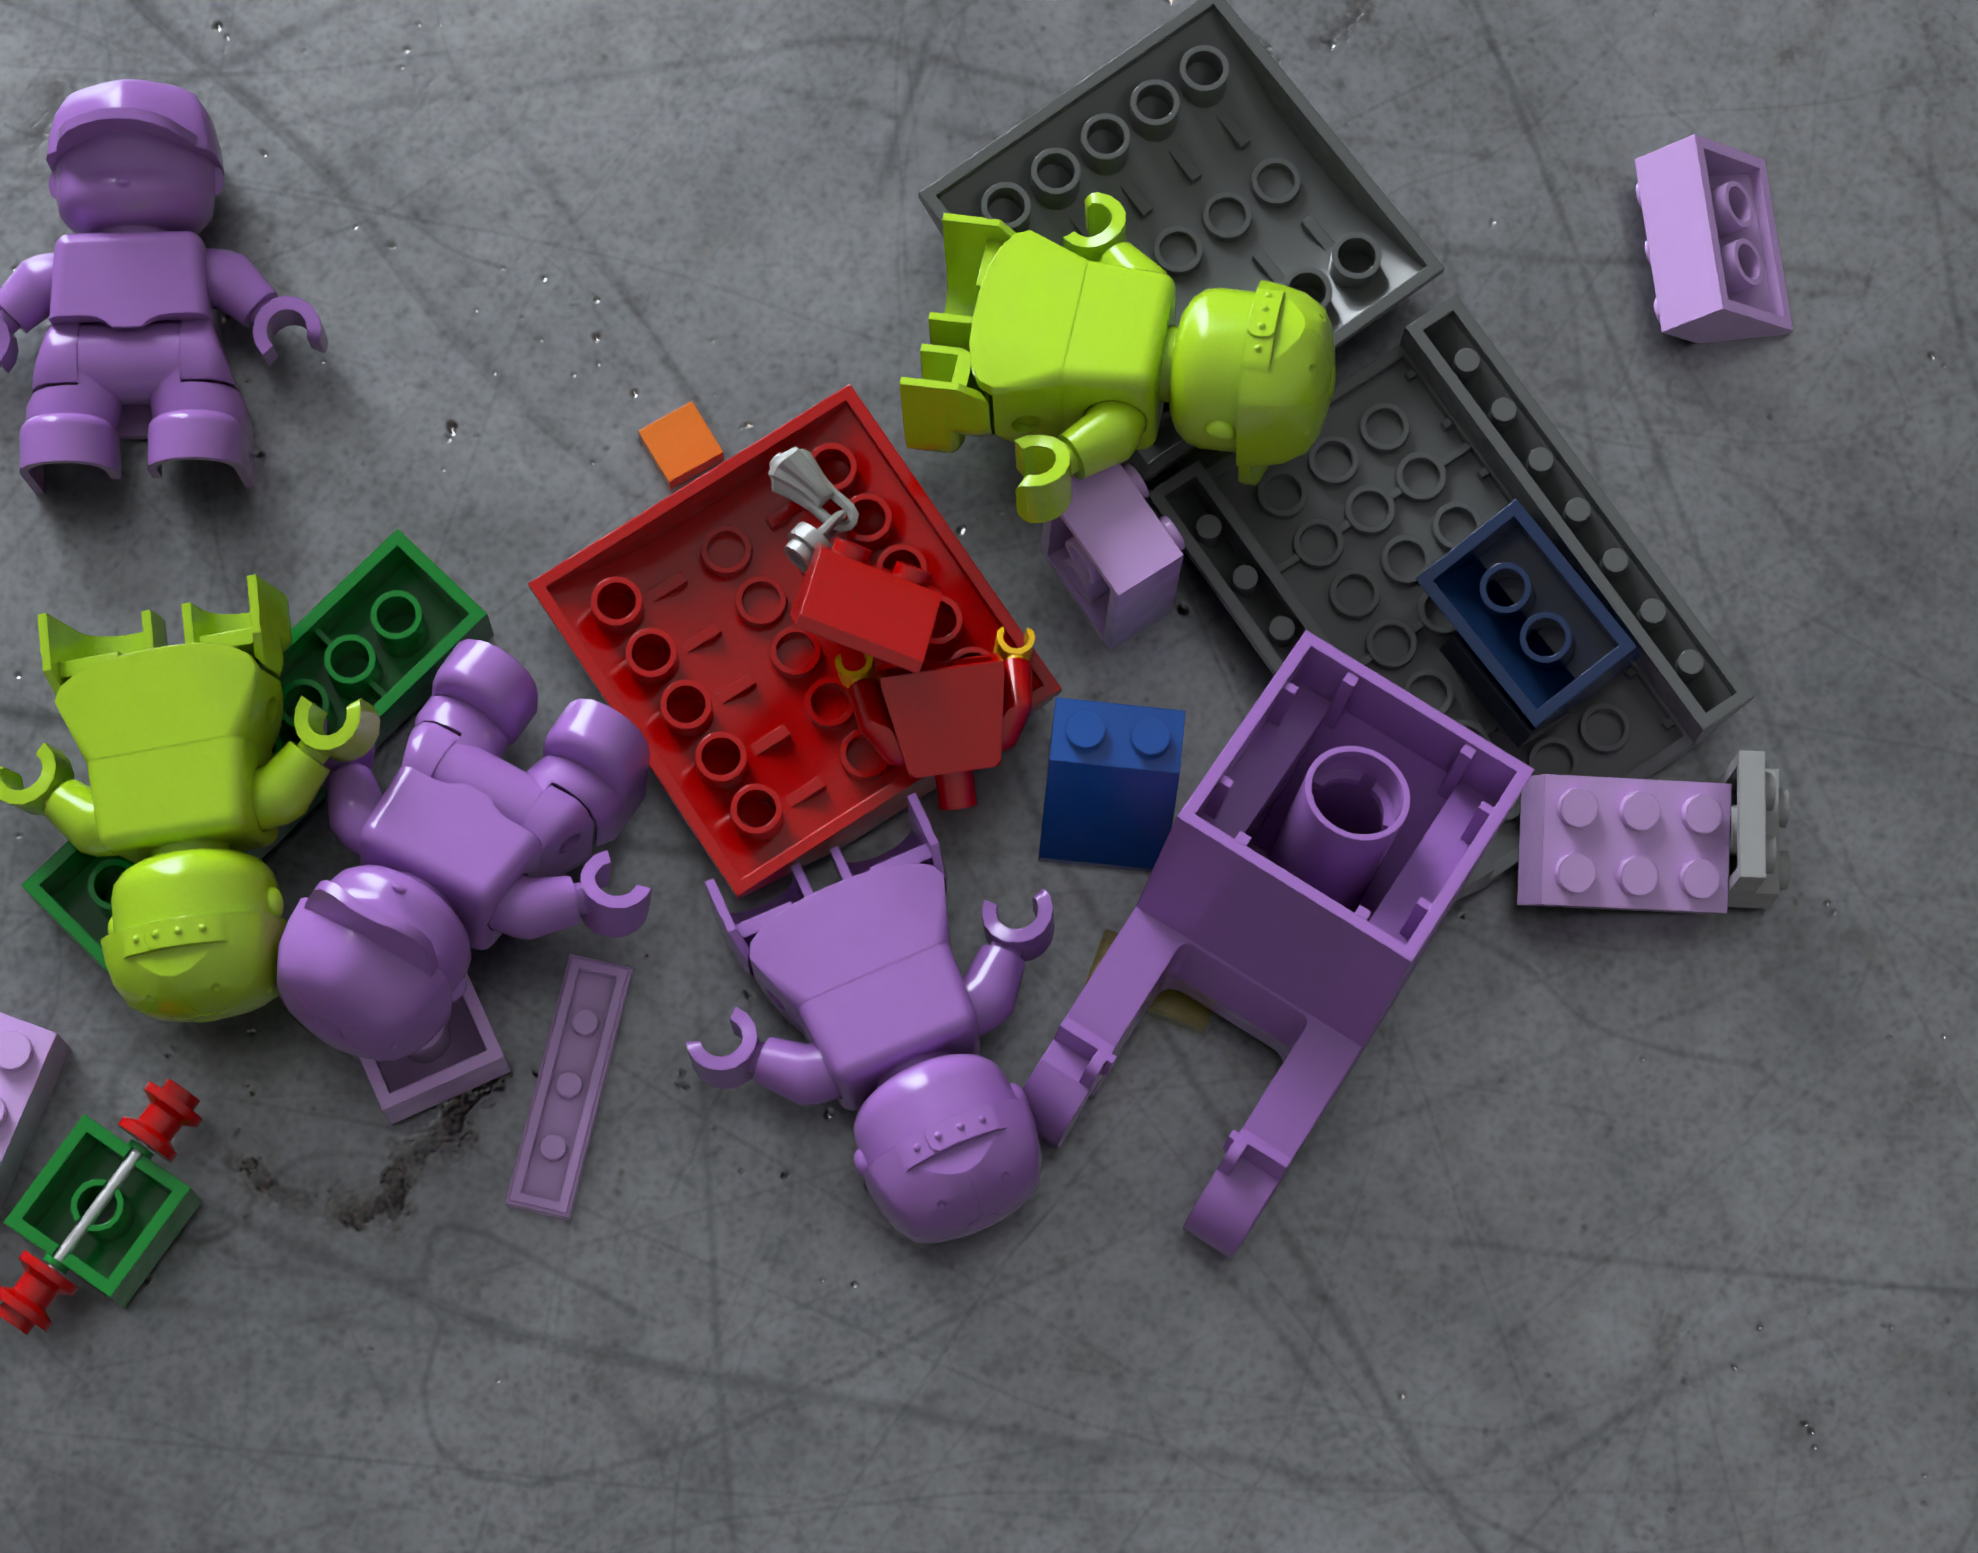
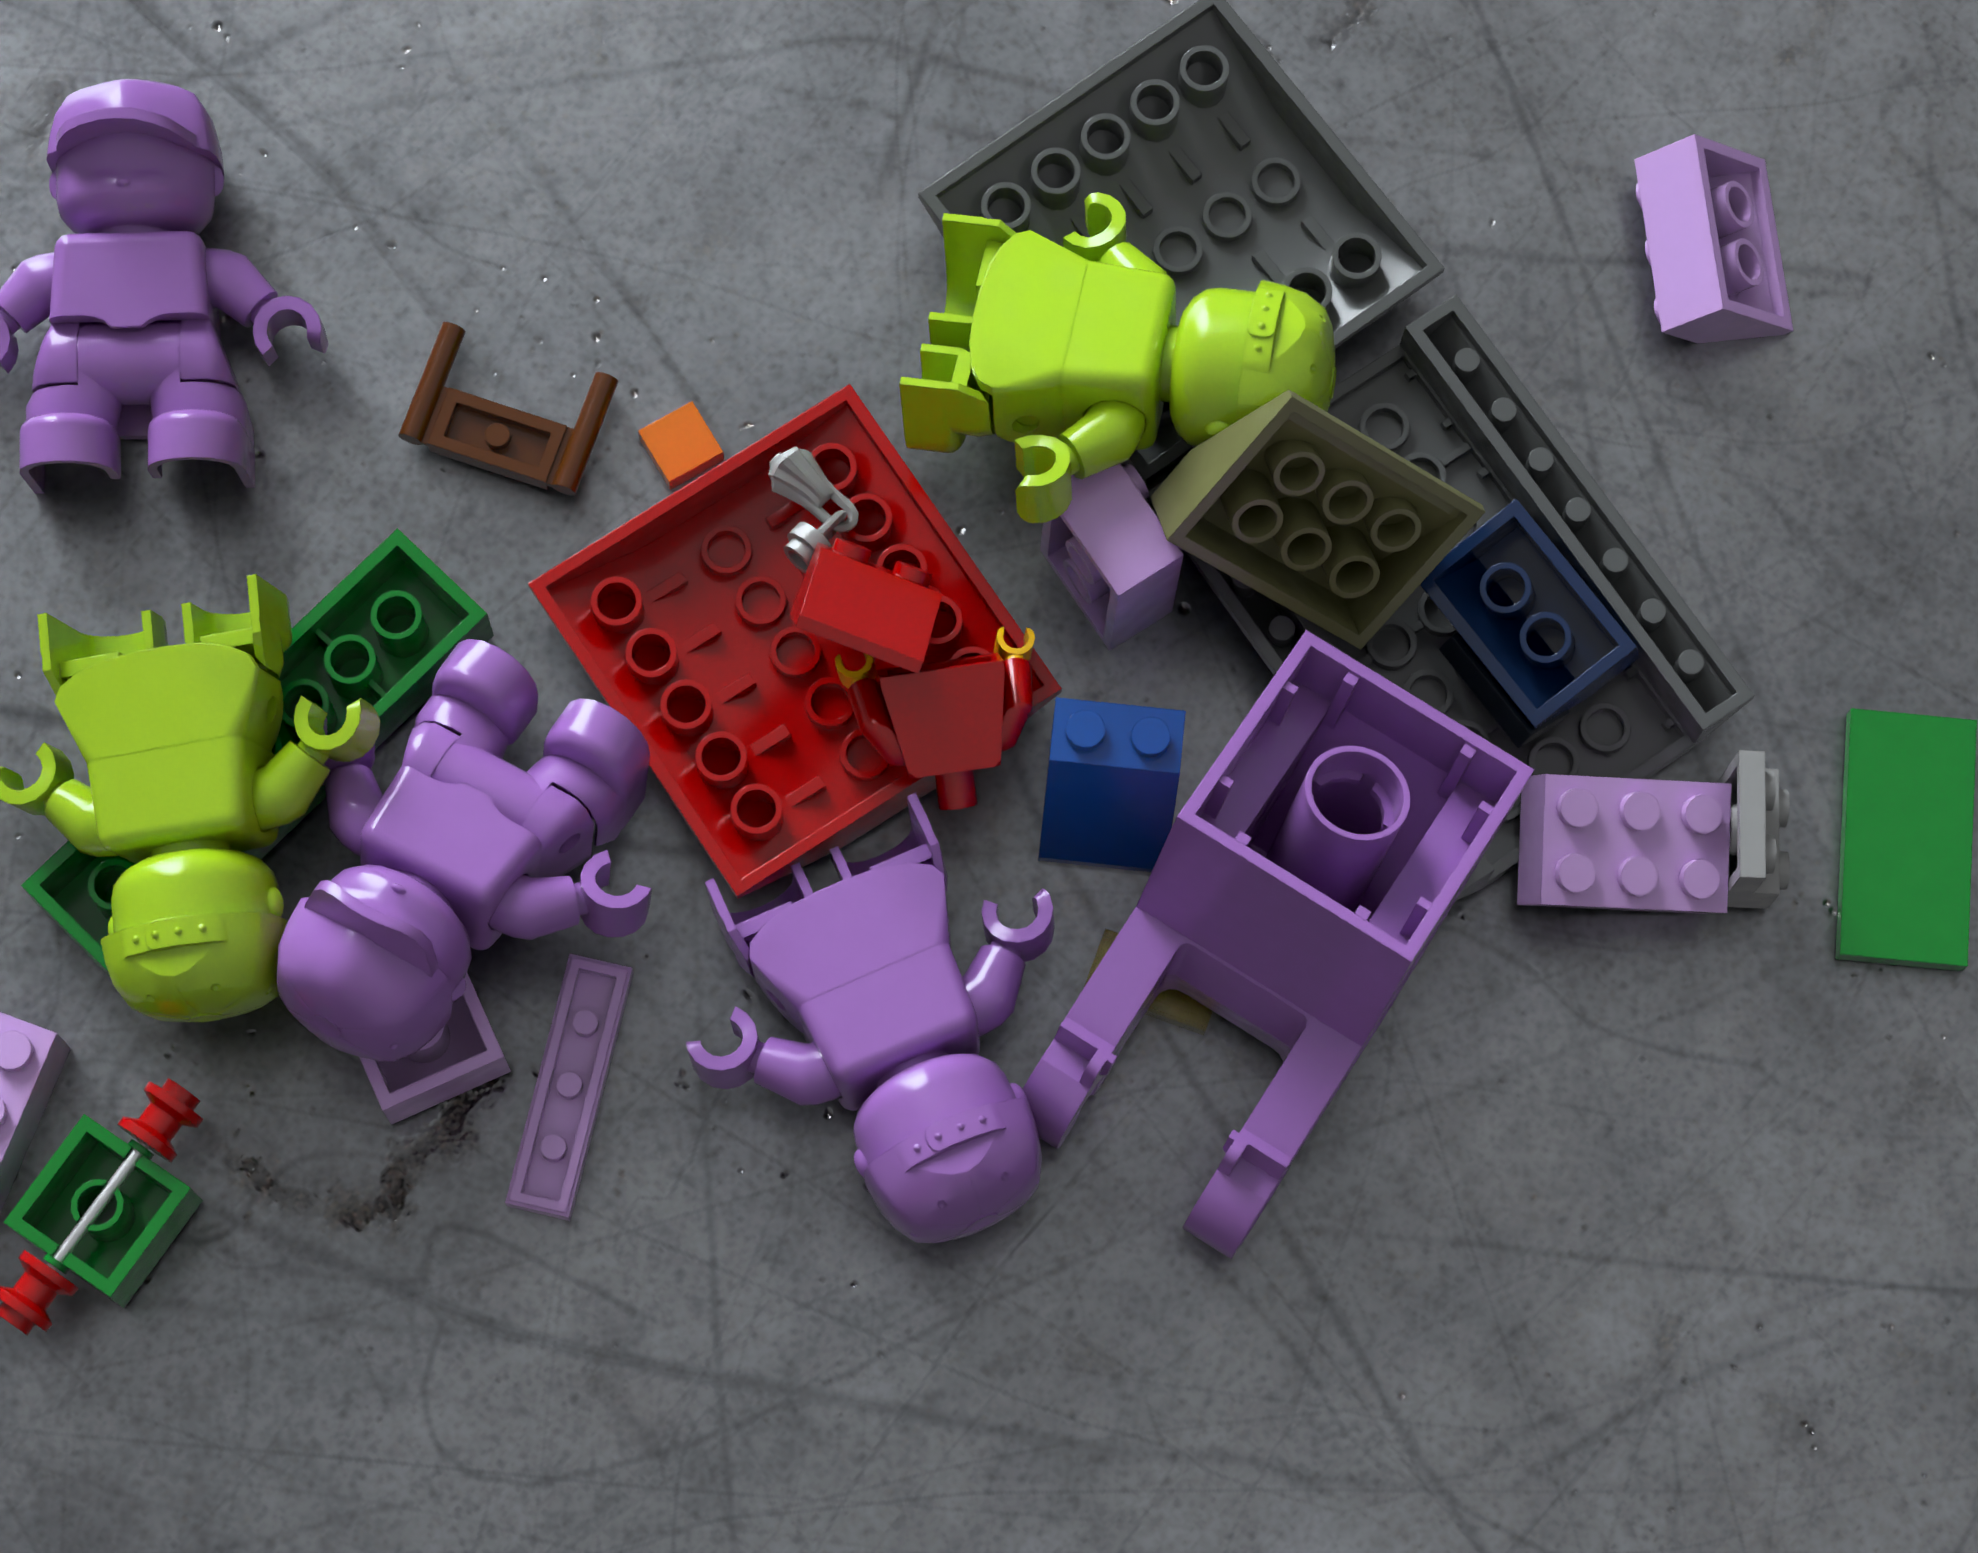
(498, 435): none -> reddish brown plate
(1313, 515): none -> olive slope
(1906, 839): none -> green tile

